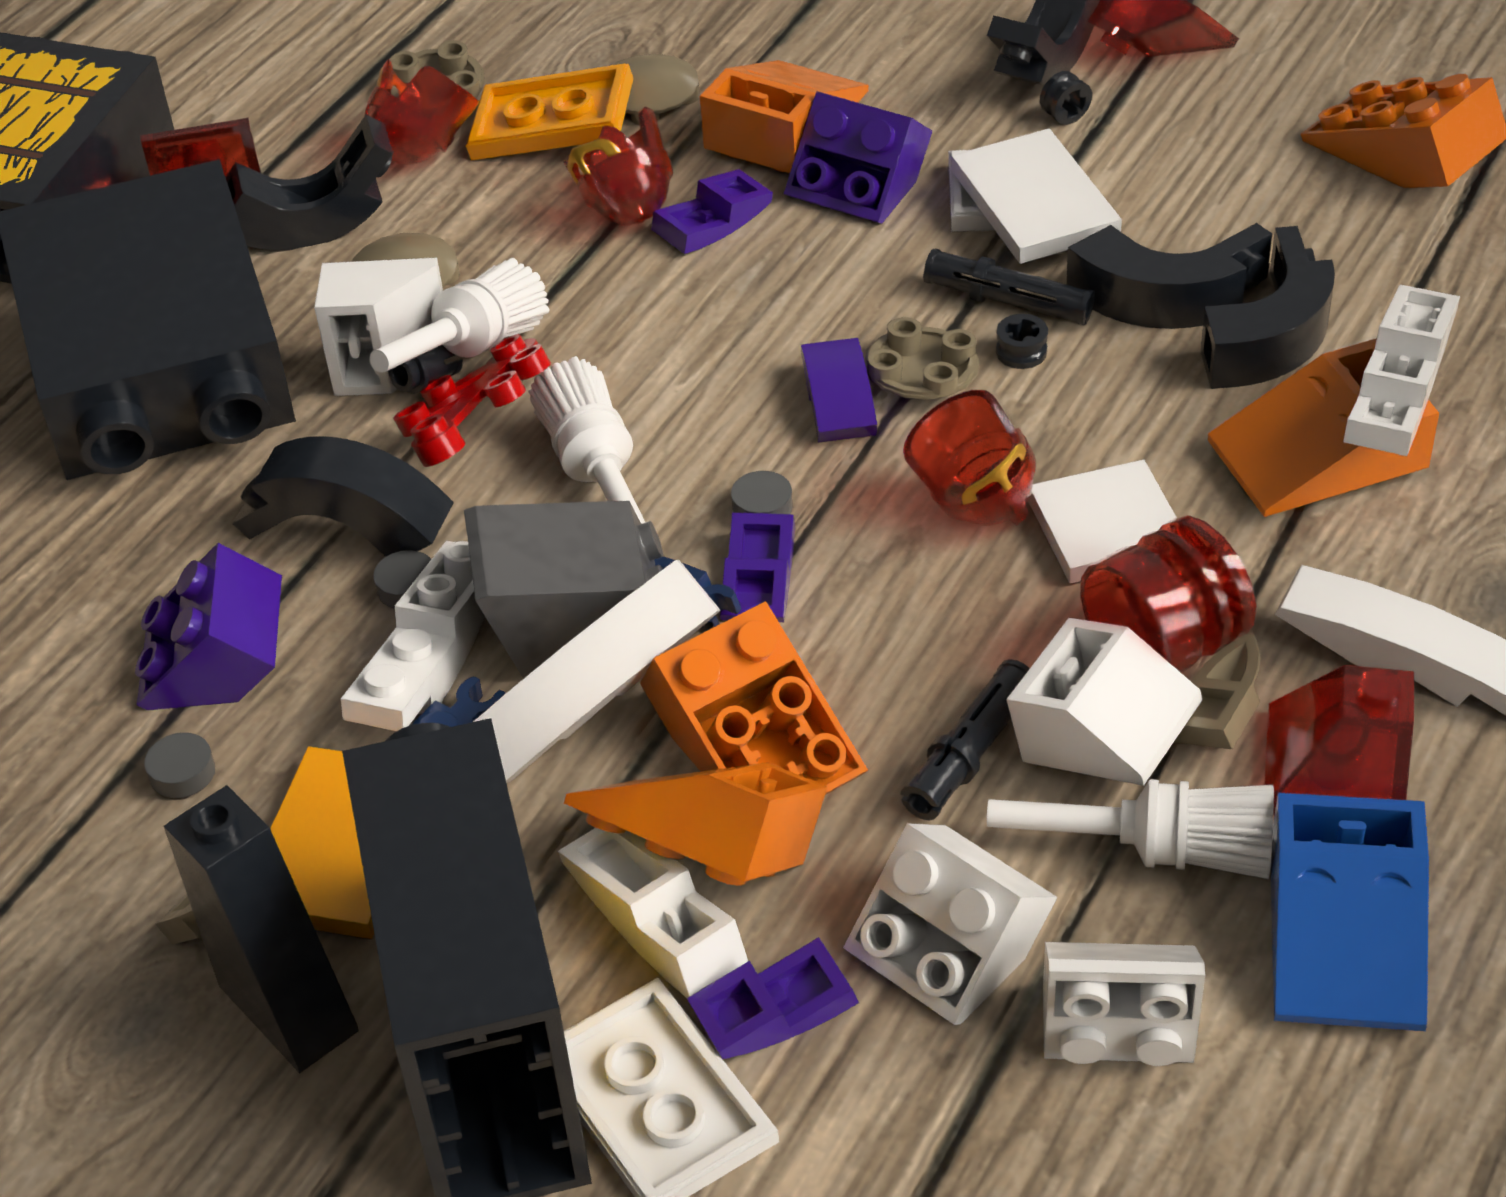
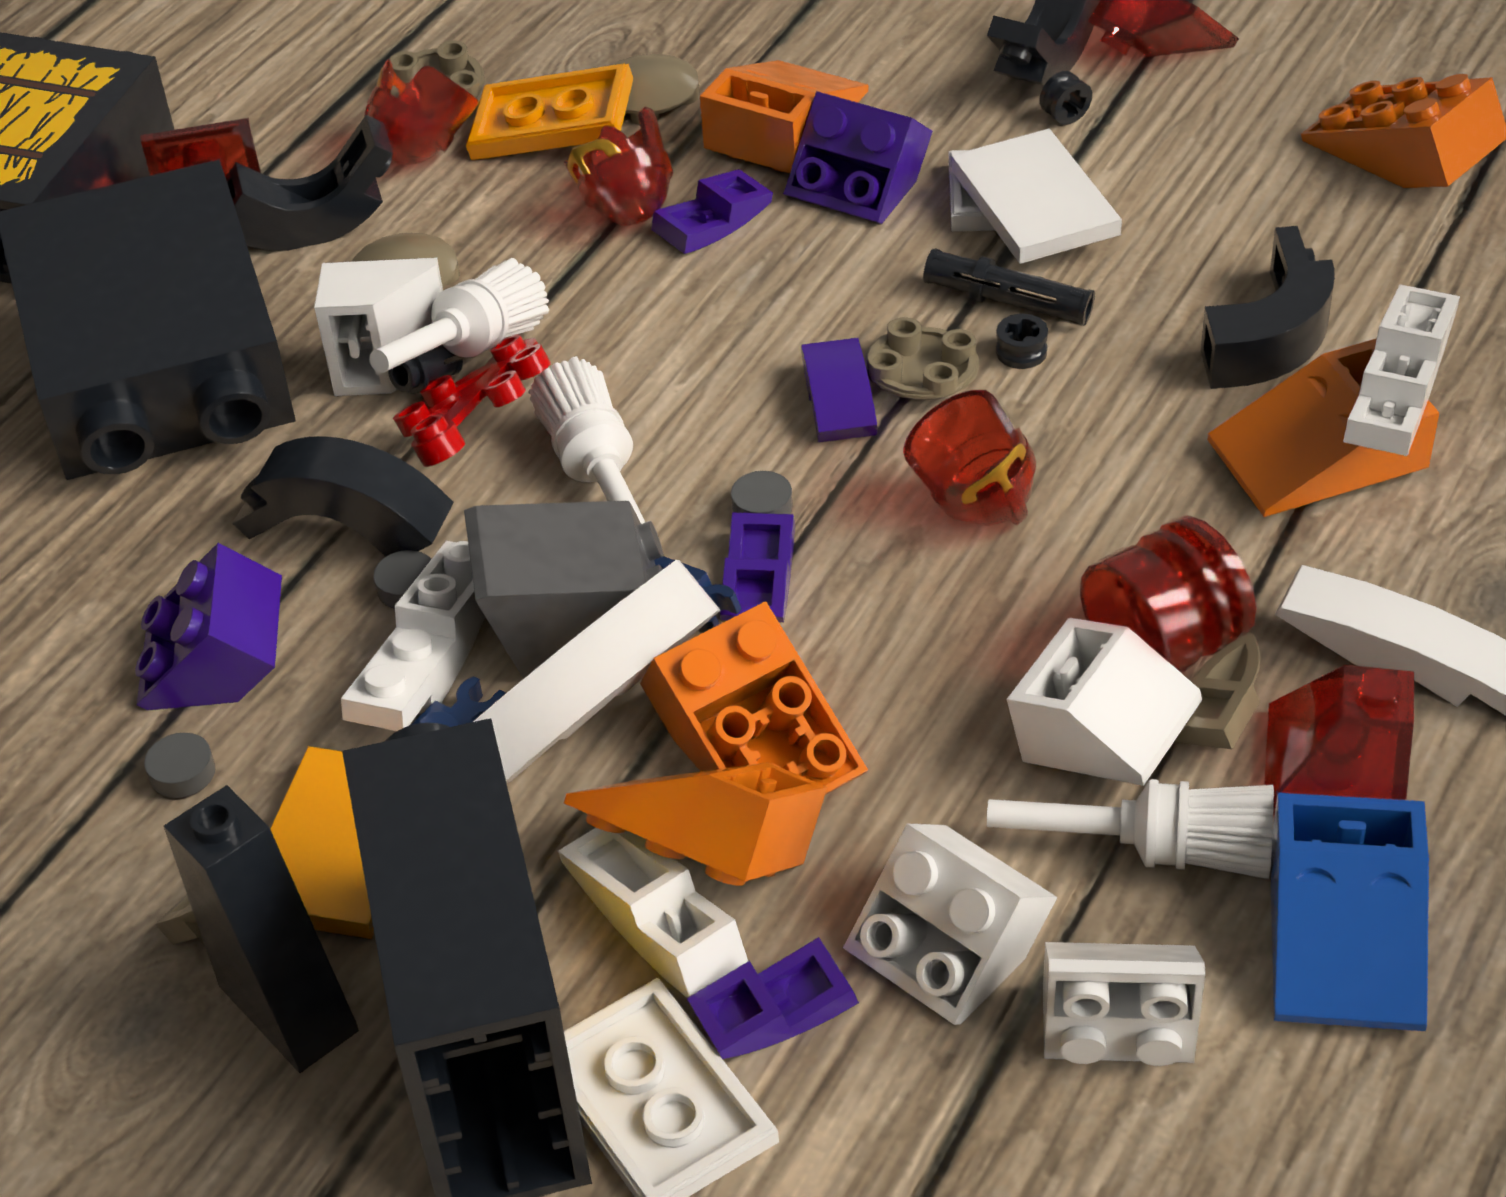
(956, 756): black pin -> none
(1098, 513): white tile -> none
(1163, 287): black arch -> none

